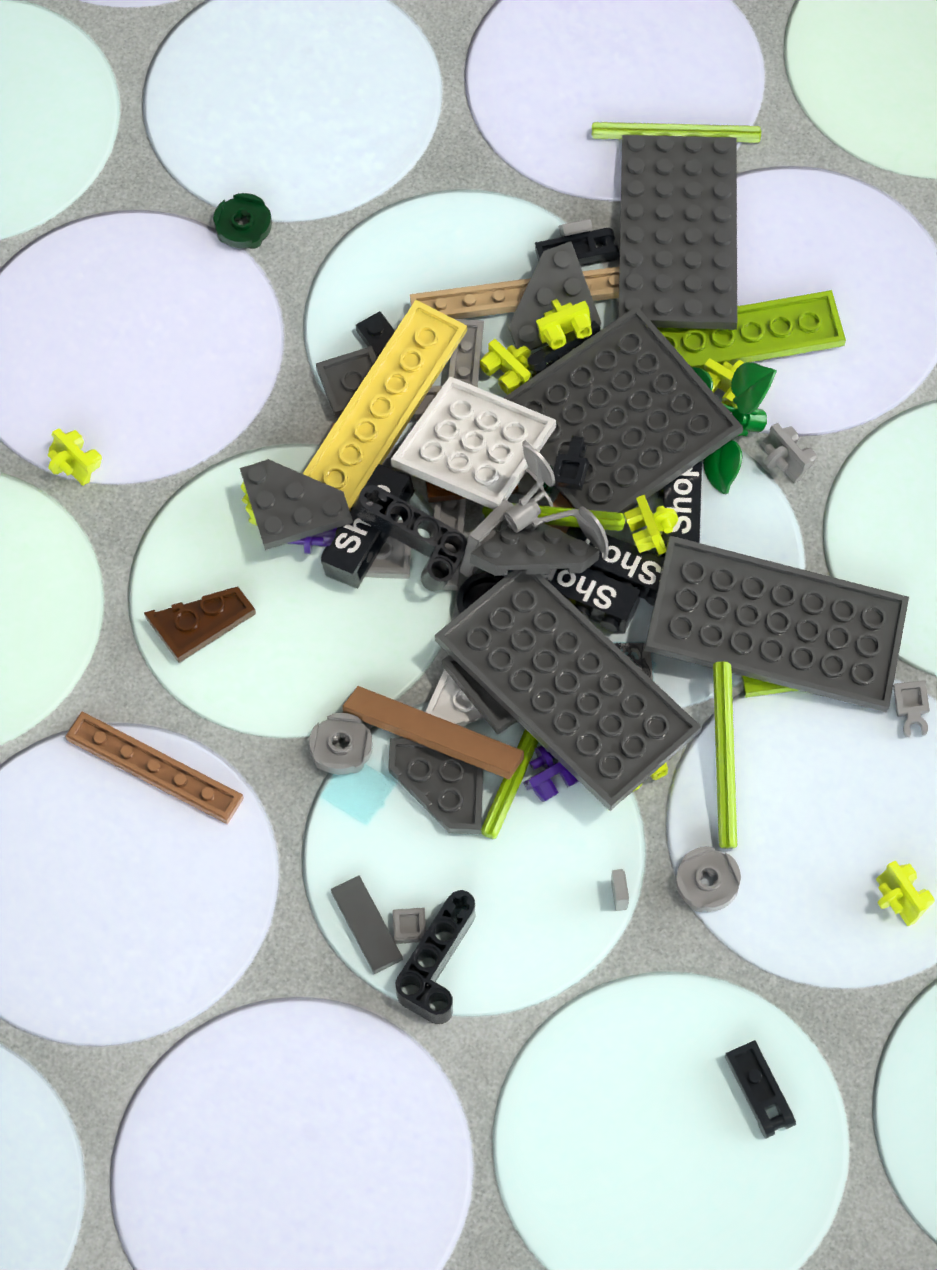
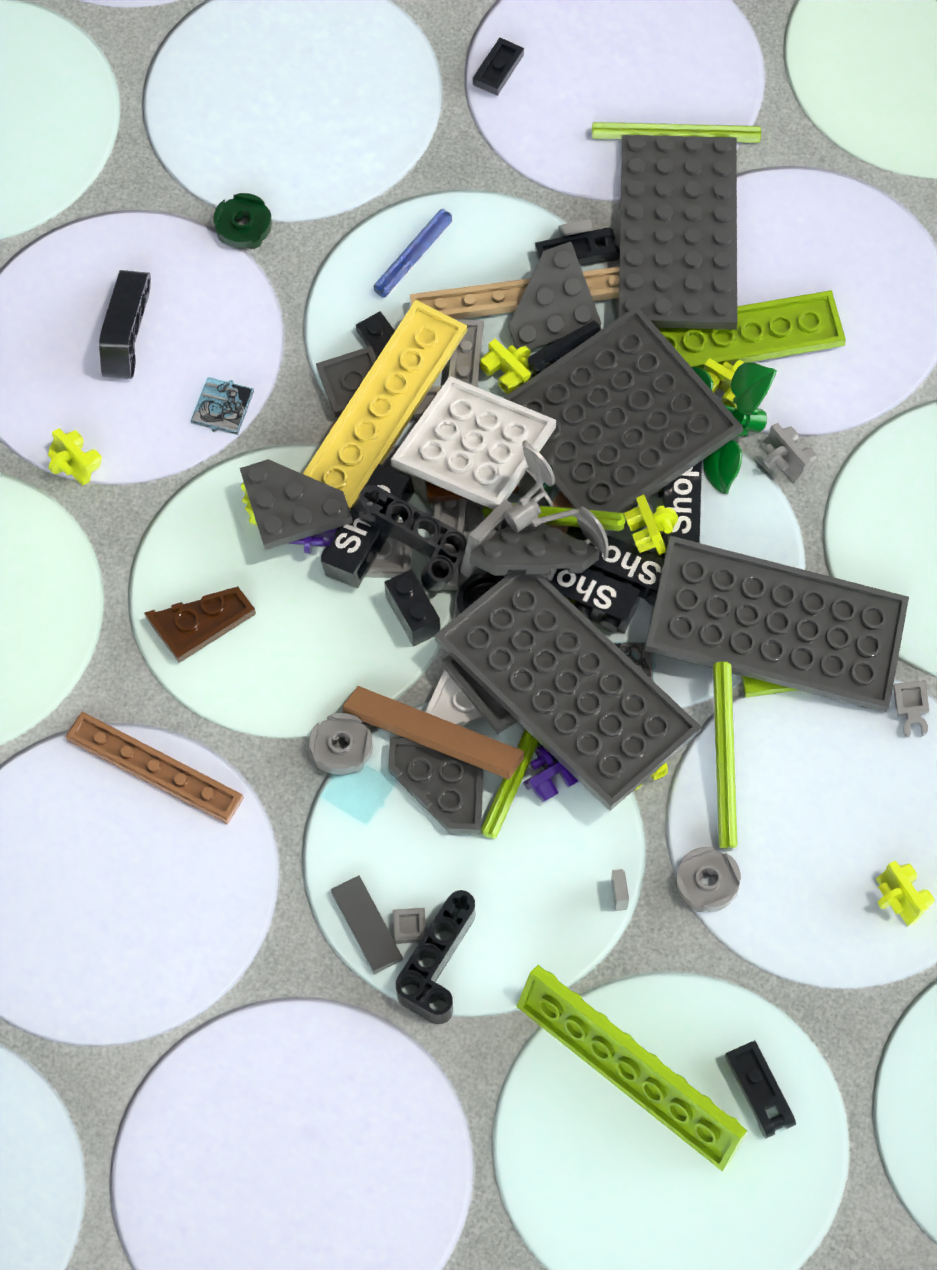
(123, 324): none -> black beam
(222, 405): none -> piece
(412, 253): none -> clear blue axle
(412, 607): none -> black brick
(498, 66): none -> black plate
(562, 321): neon yellow hips -> none
(572, 468): black plate -> none
(631, 1068): none -> lime plate

